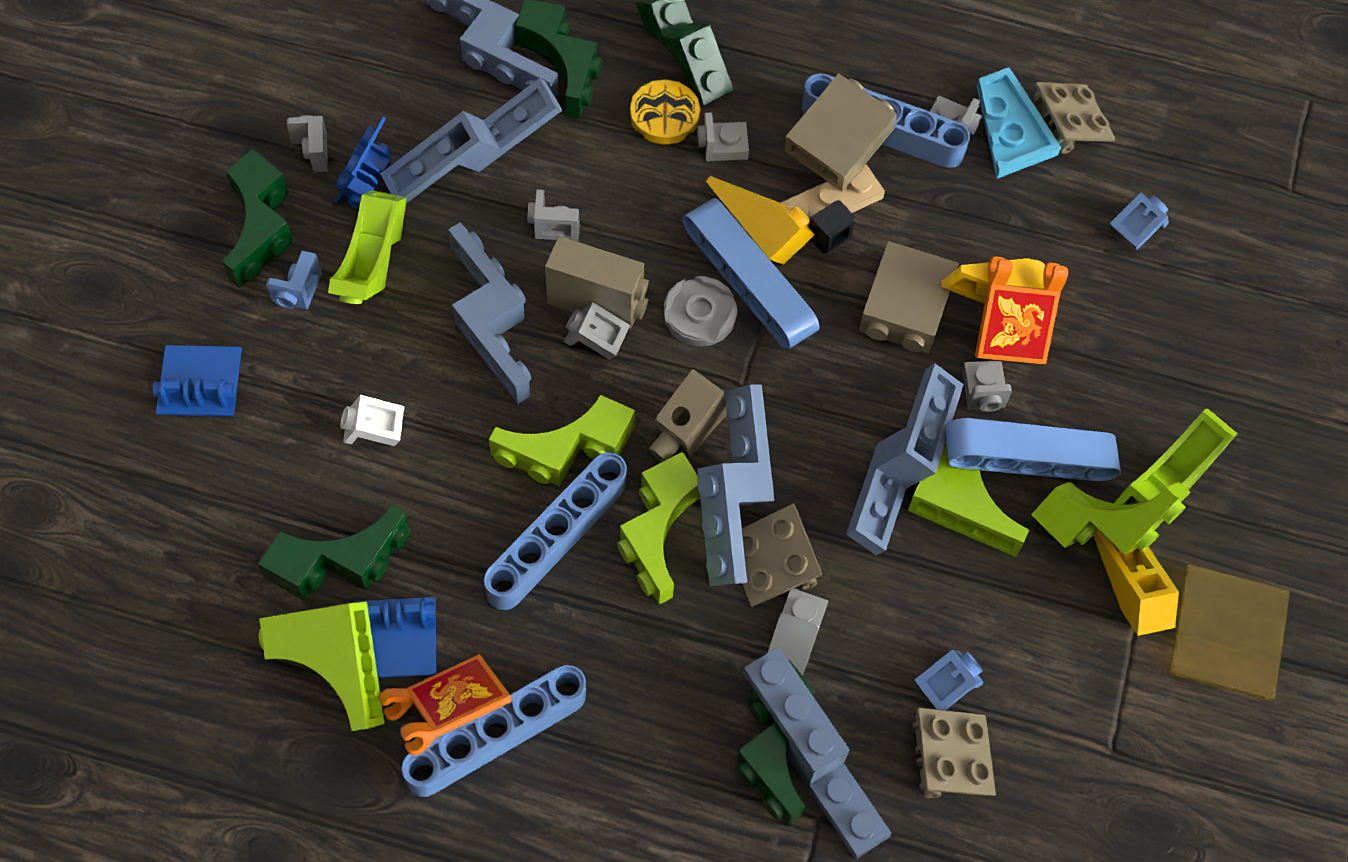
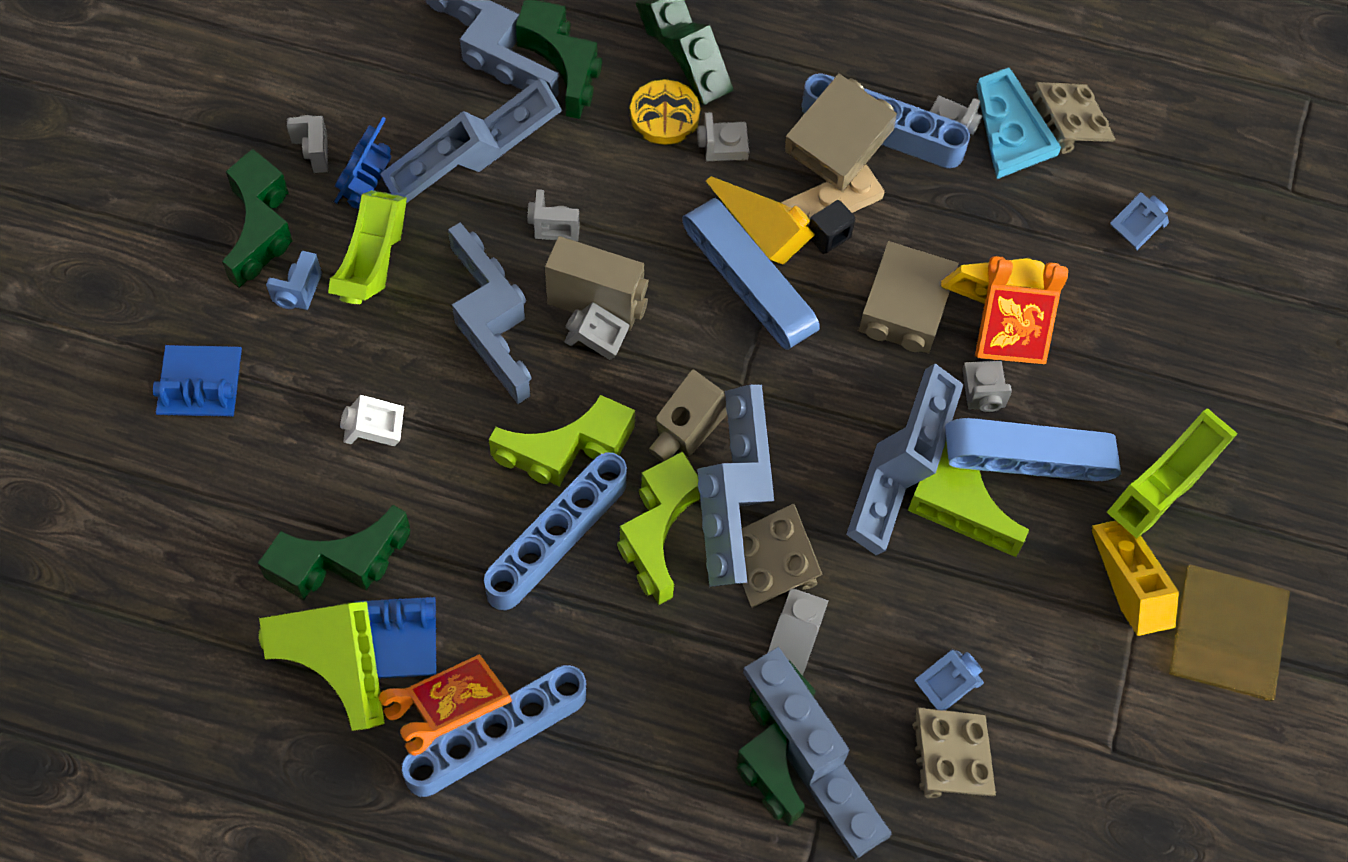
(700, 311): light grey tile -> none
(1076, 516): lime arch -> none

